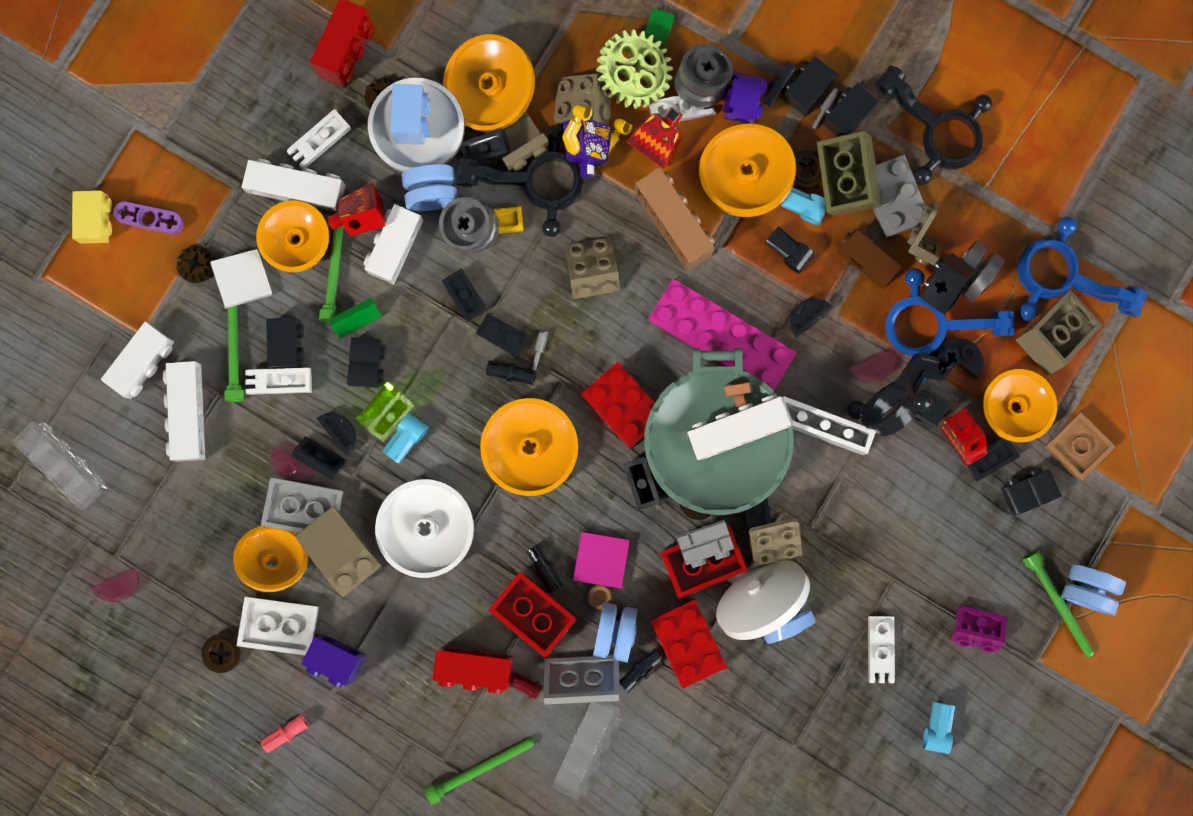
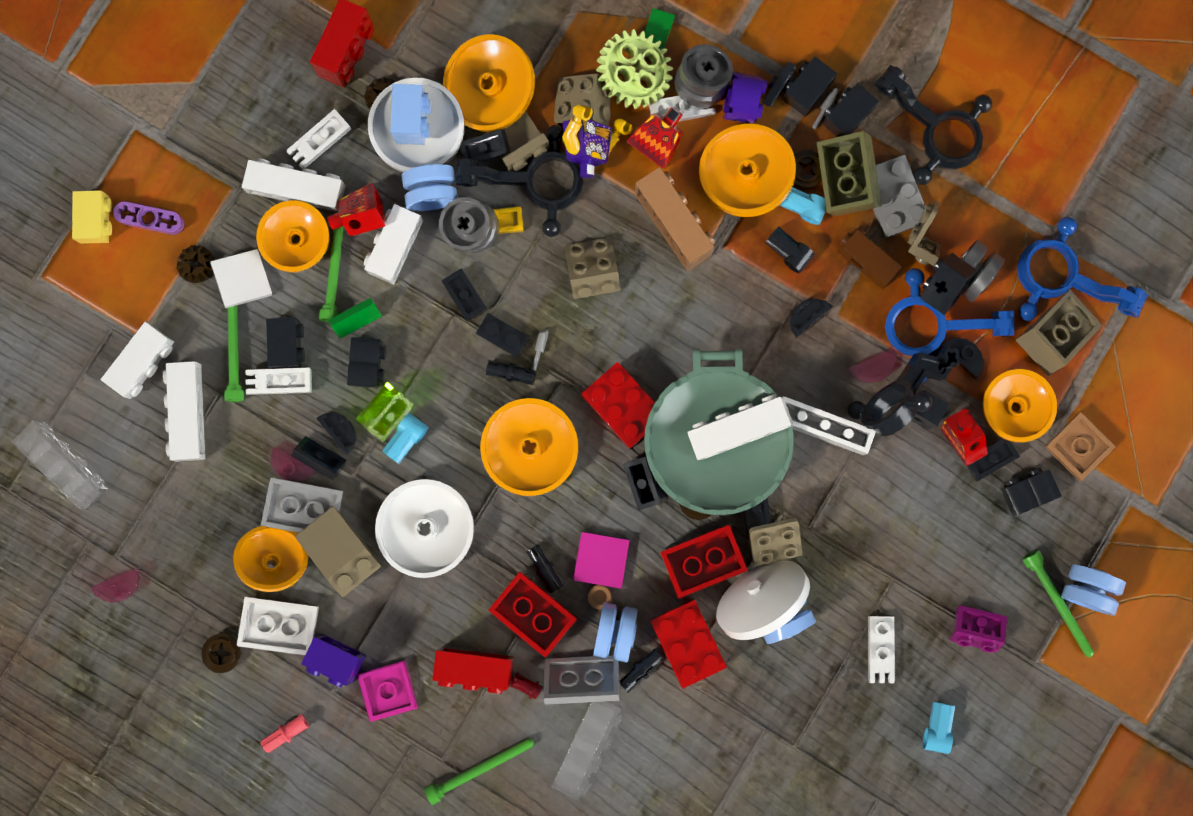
(387, 691): none -> dark pink tile
(705, 543): light grey brick -> none
(712, 328): dark pink plate -> none
(739, 389): nougat tile -> none

